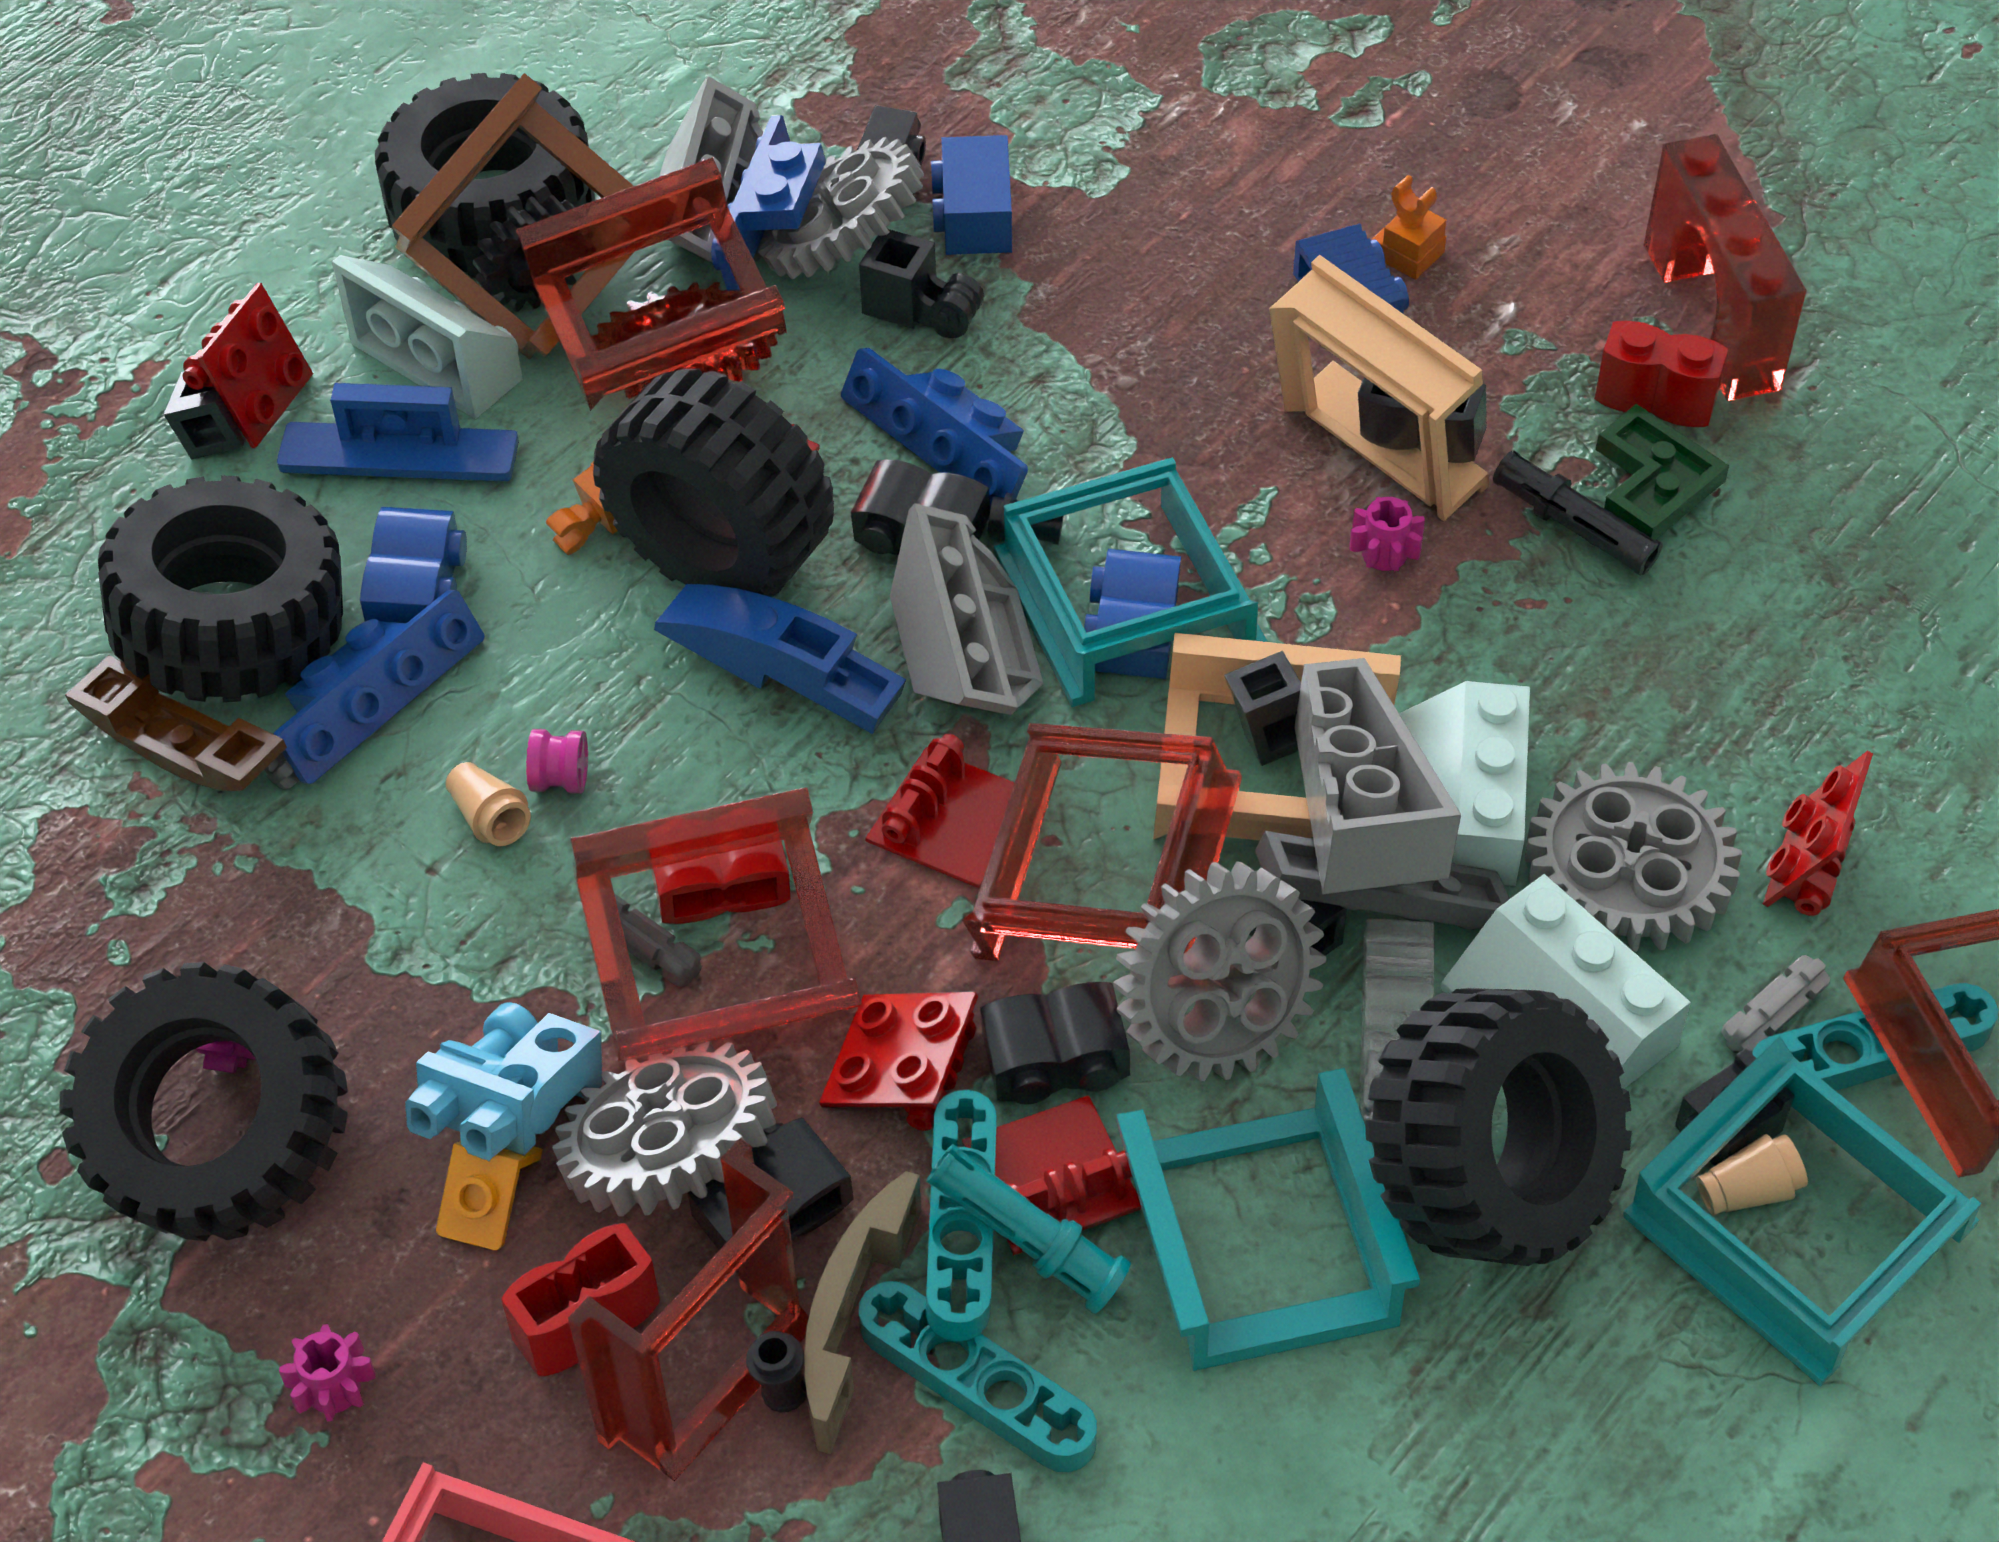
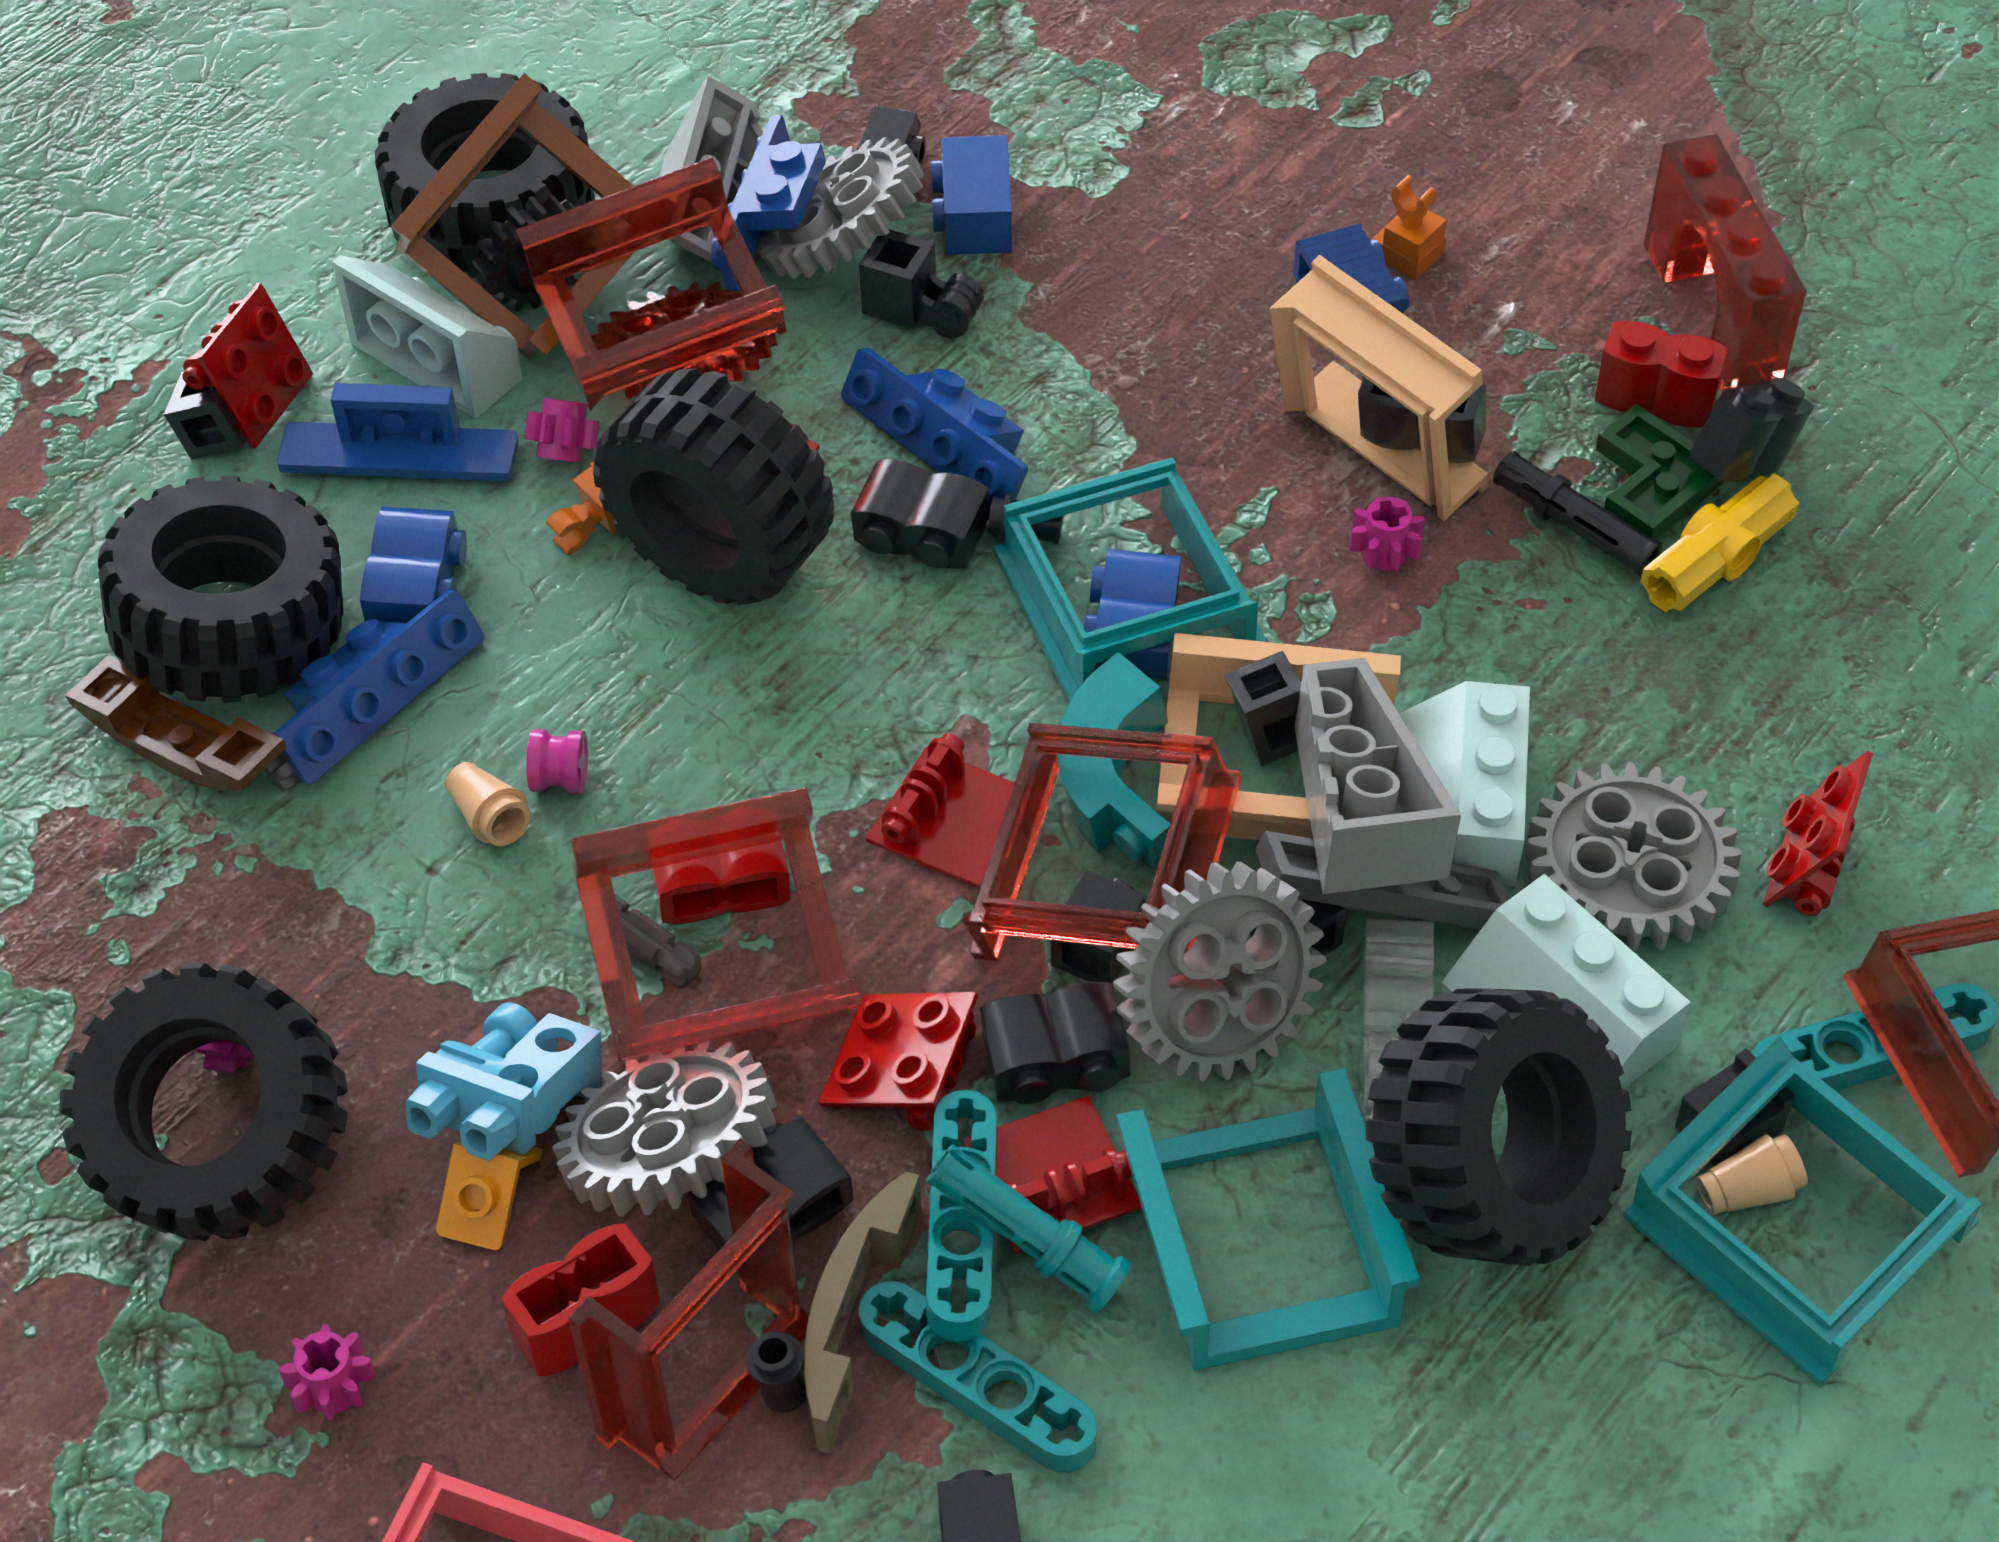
(561, 430): none -> dark pink gear
(782, 641): blue slope -> none
(960, 616): light grey wedge -> none
(1096, 961): none -> black brick
(1100, 803): none -> teal arch
(1719, 542): none -> yellow piece
(1751, 429): none -> black brick
(1776, 1004): light grey axle -> none

